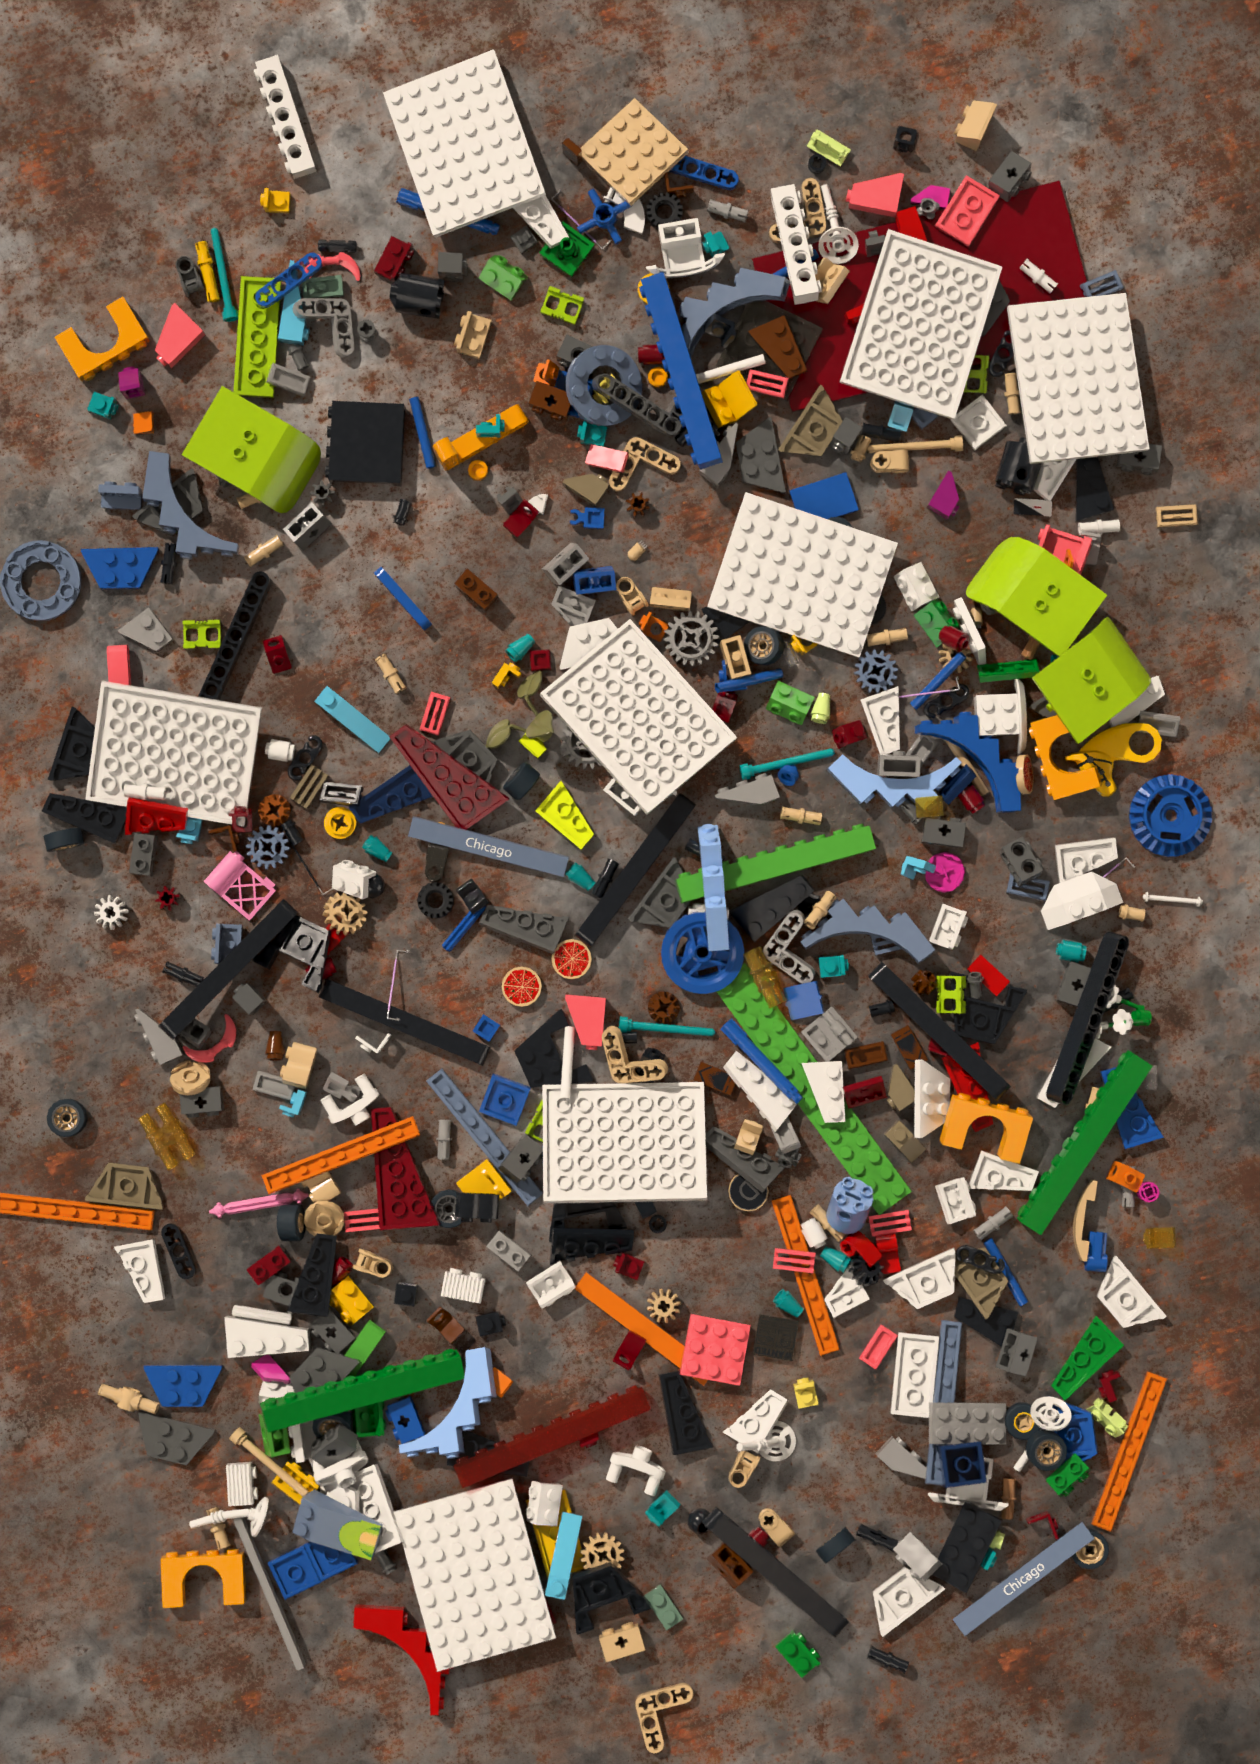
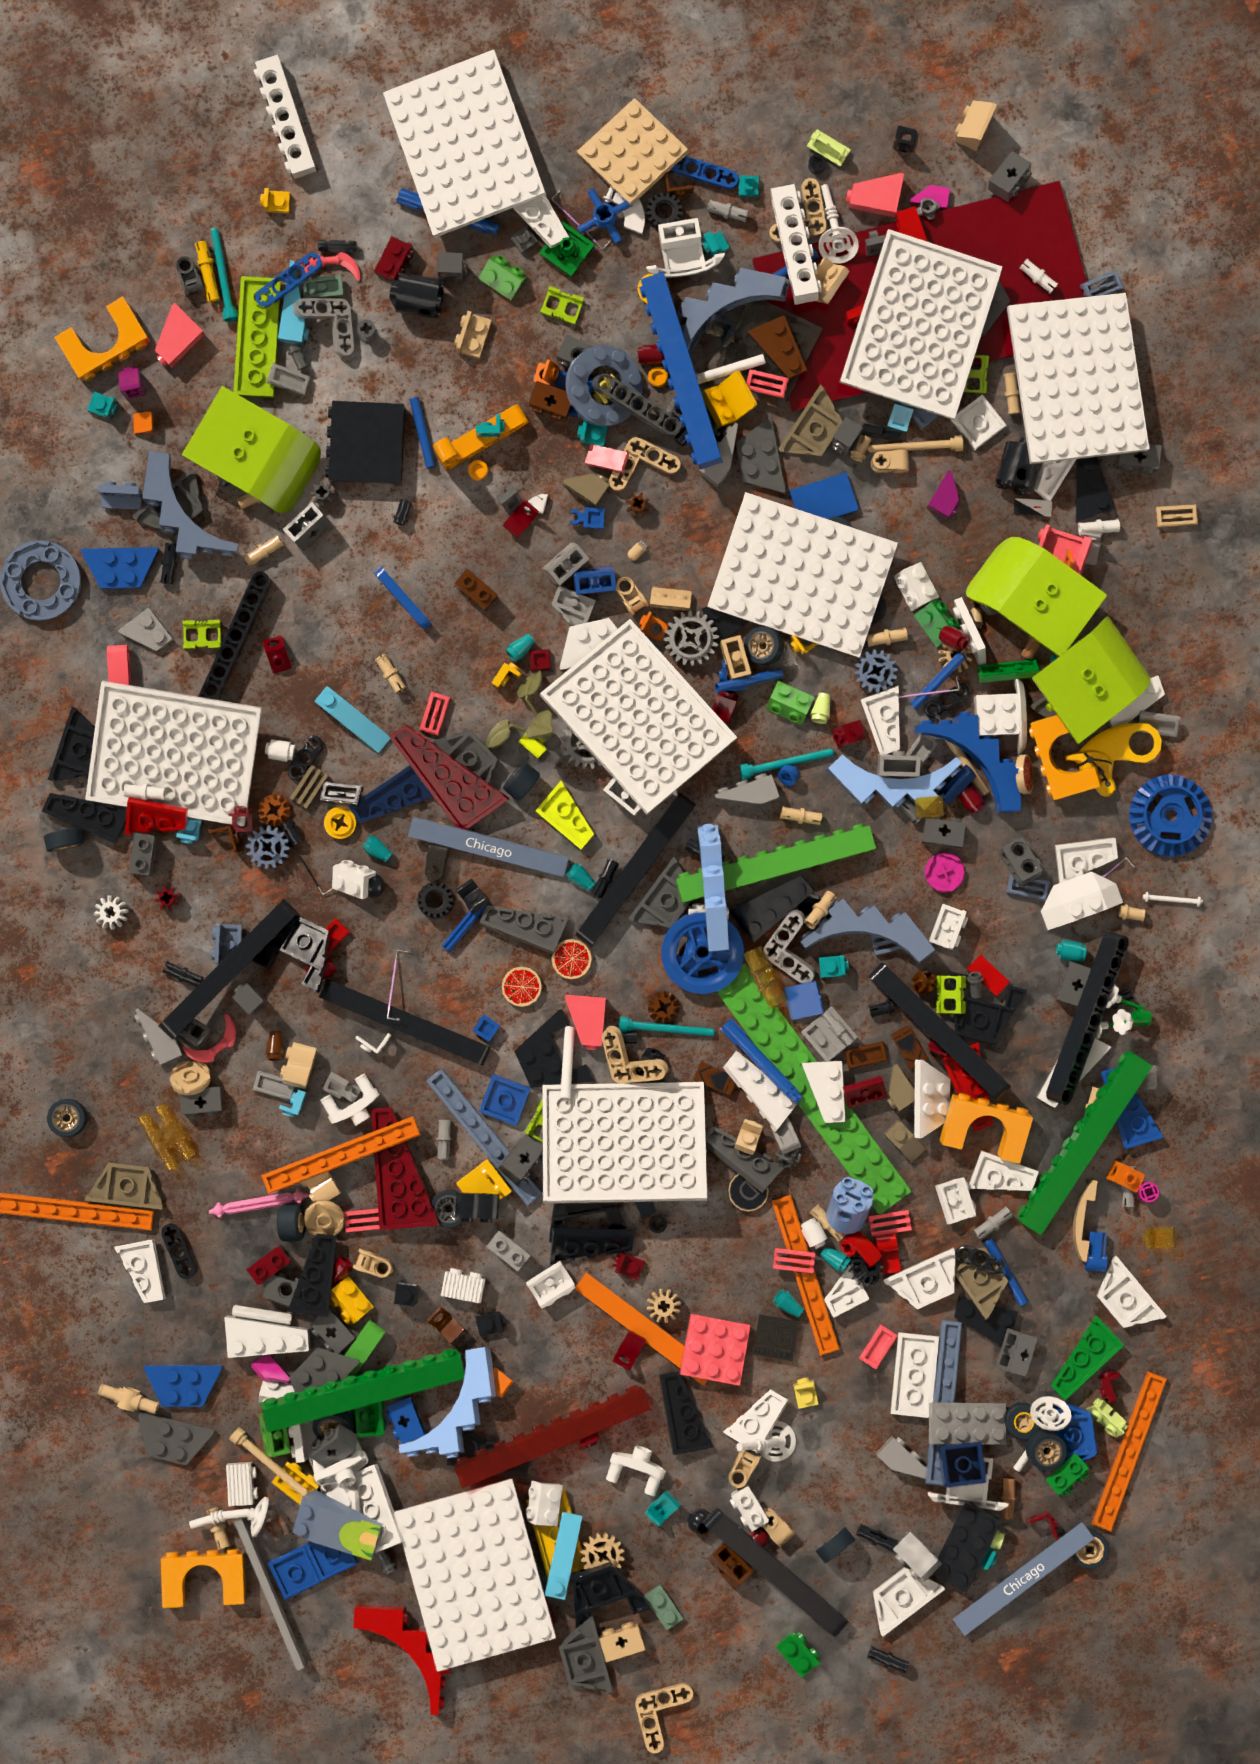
(226, 875): bright pink piece -> none
(340, 919): tan gear -> none
(572, 151): reddish brown tile -> none
(584, 1658): none -> dark grey wing
(748, 186): none -> teal tile
(749, 1507): none -> white bracket
(915, 865): medium azure bracket -> none
(967, 211): coral tile -> none
(997, 360): black piece -> none

